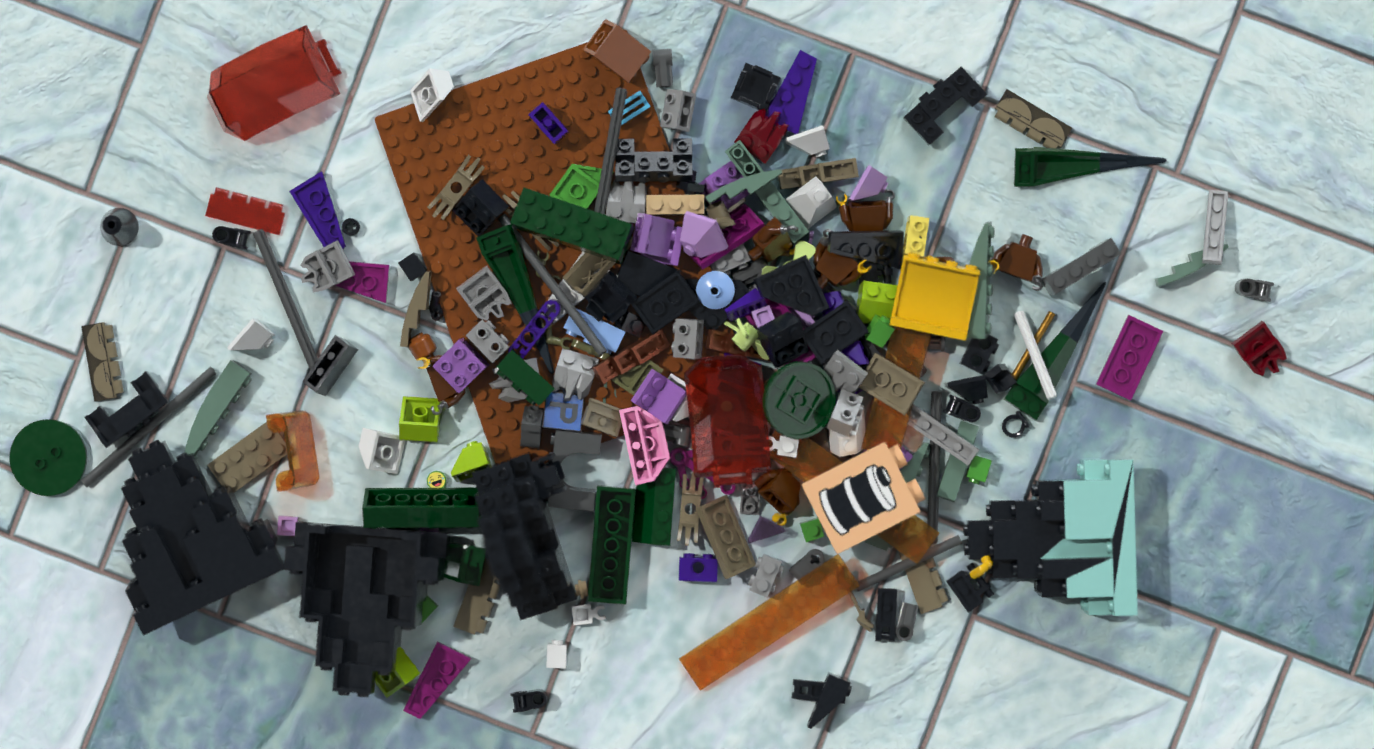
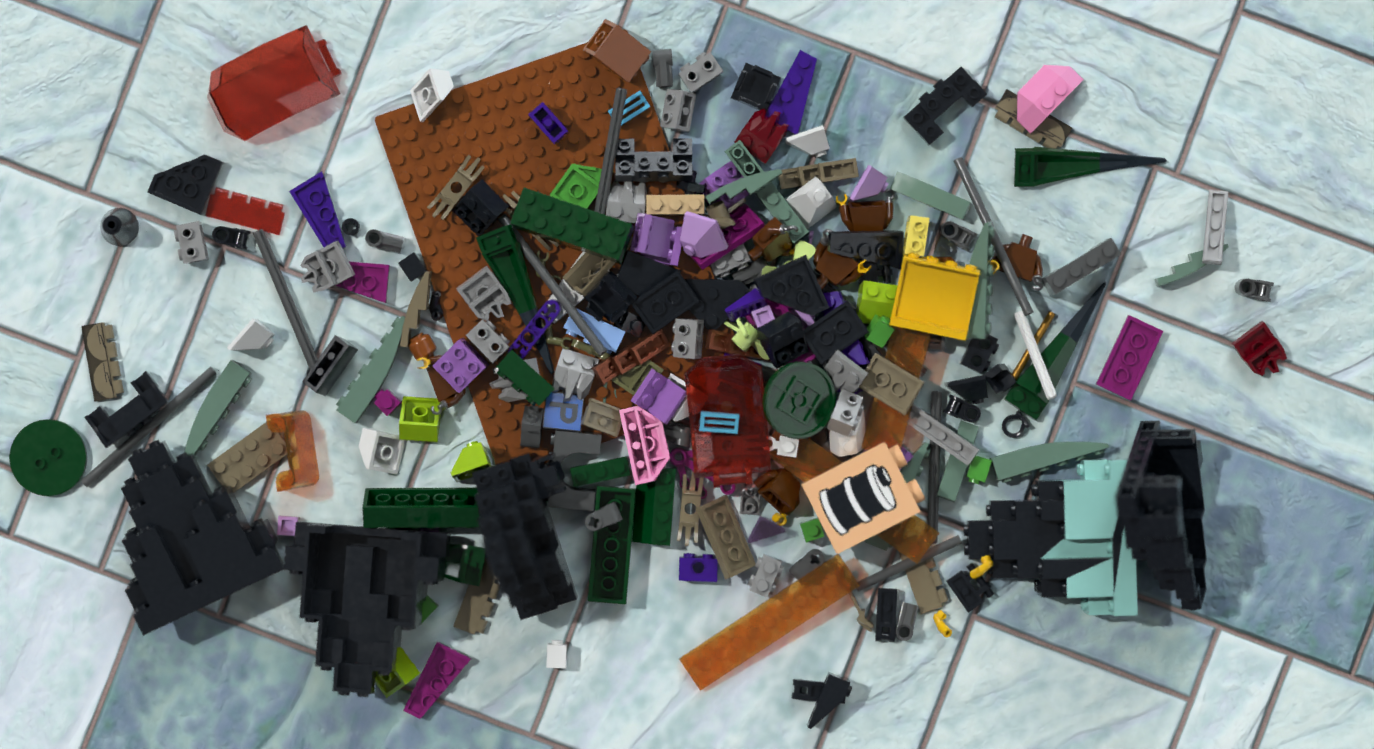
(187, 183): none -> black plate
(188, 243): none -> light grey brick
(372, 375): none -> sand green slope
(387, 241): none -> dark grey piece
(387, 401): none -> magenta brick
(436, 479): tile -> none
(527, 700): black piece -> none
(581, 589): tan plate -> none
(583, 614): white plate -> none
(600, 471): none -> dark green brick
(607, 516): none -> dark grey piece
(702, 75): none -> light grey brick
(722, 283): light blue dish -> none
(722, 422): none -> medium azure tile
(930, 195): none -> sand green slope
(941, 626): none -> yellow arm
(958, 235): none -> dark grey piece
(996, 242): none -> dark grey piece
(1041, 456): none -> sand green slope
(1044, 94): none -> bright pink wedge
(1165, 509): none -> black panel

